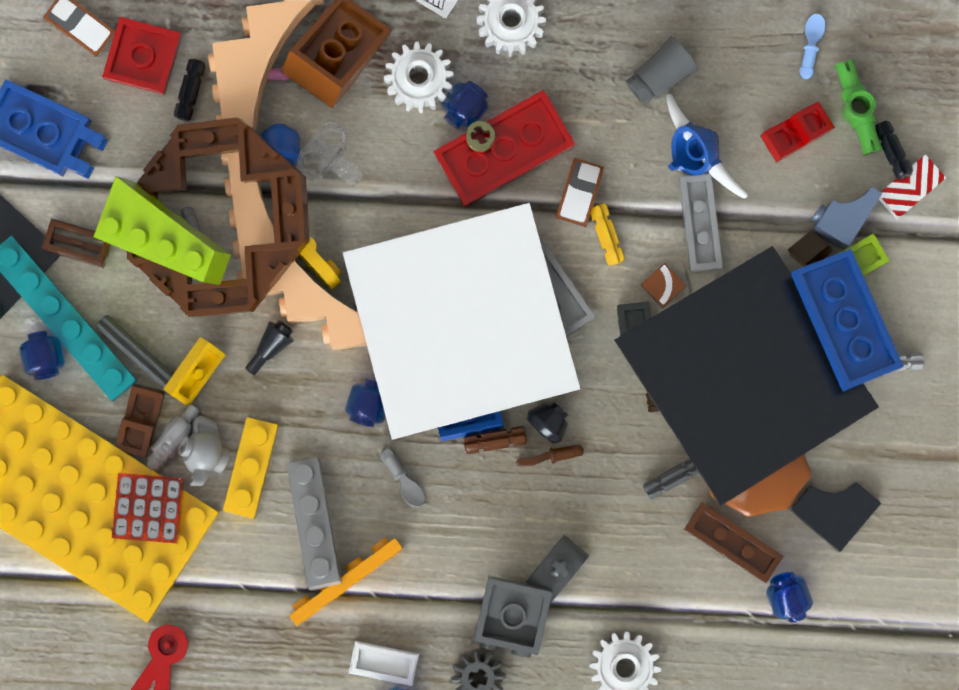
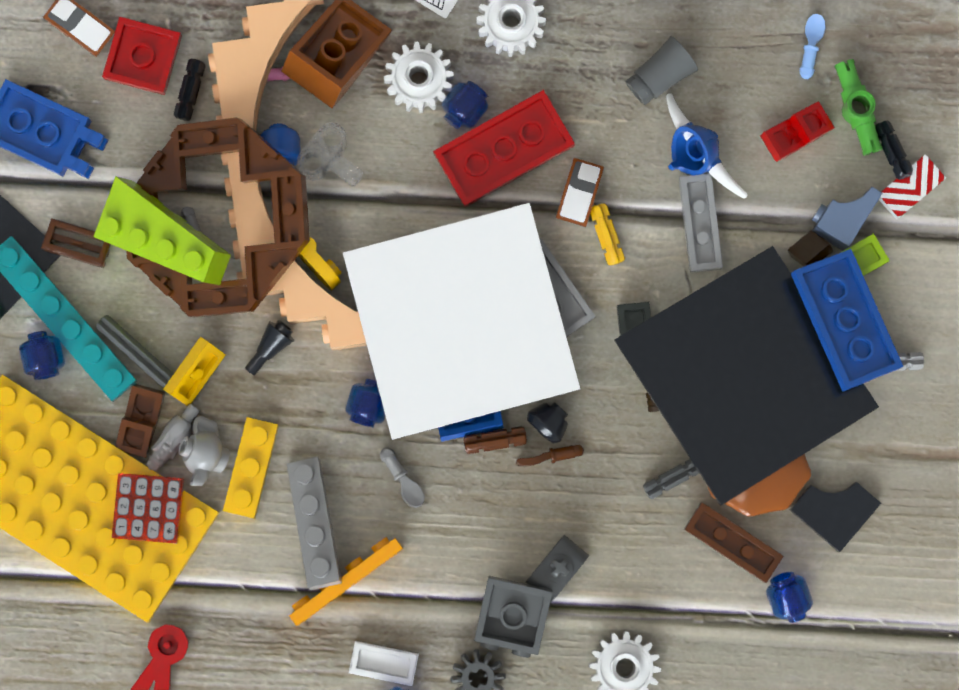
(486, 128): olive bush -> none
(663, 285): dark orange tile -> none

